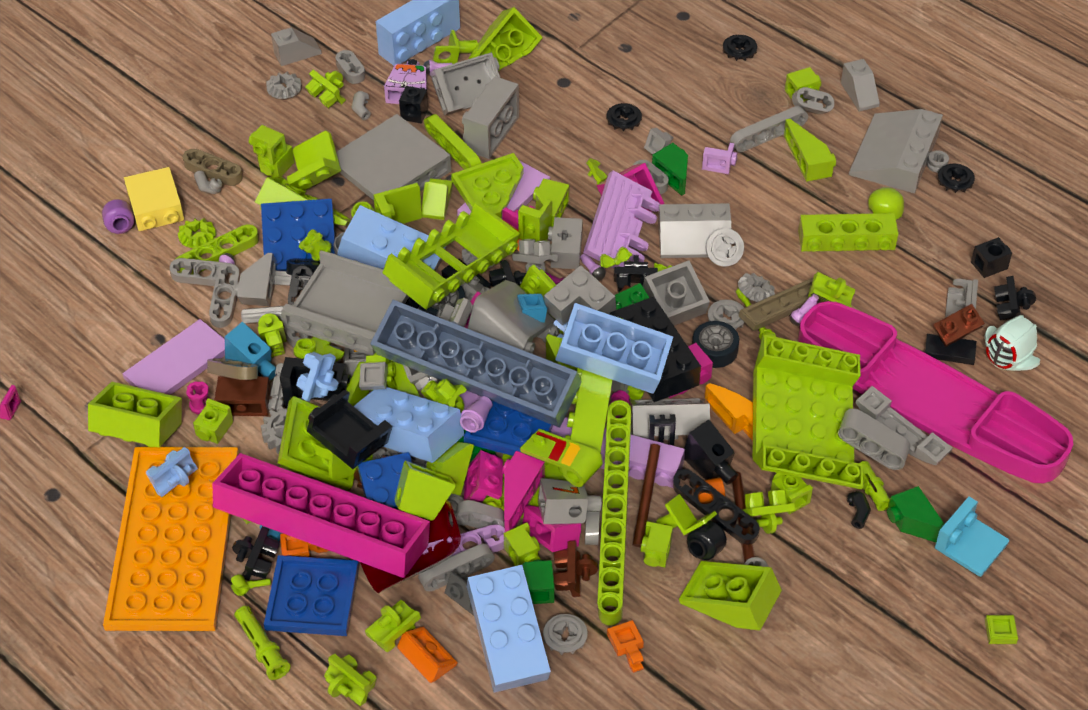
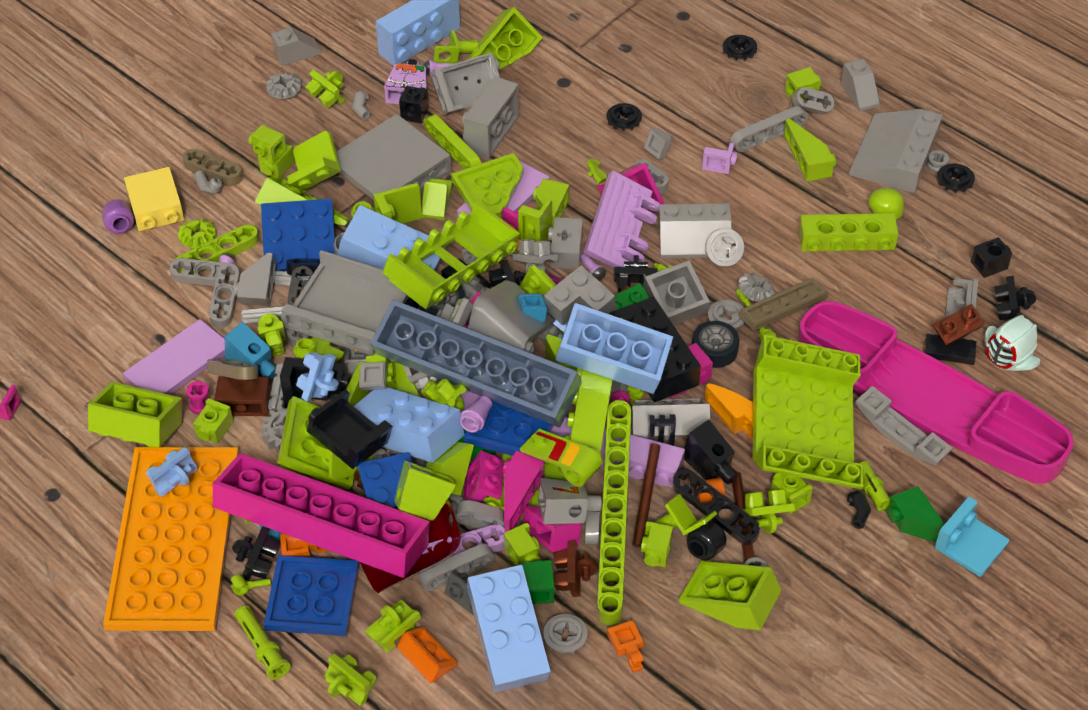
(314, 244): lime brick -> none
(346, 68): light grey beam -> none
(621, 256): lime piece -> none
(673, 163): green slope -> none
(797, 315): lavender piece -> none
(831, 289): lime hips -> none
(874, 439): light grey beam -> none
(1001, 629): lime tile -> none

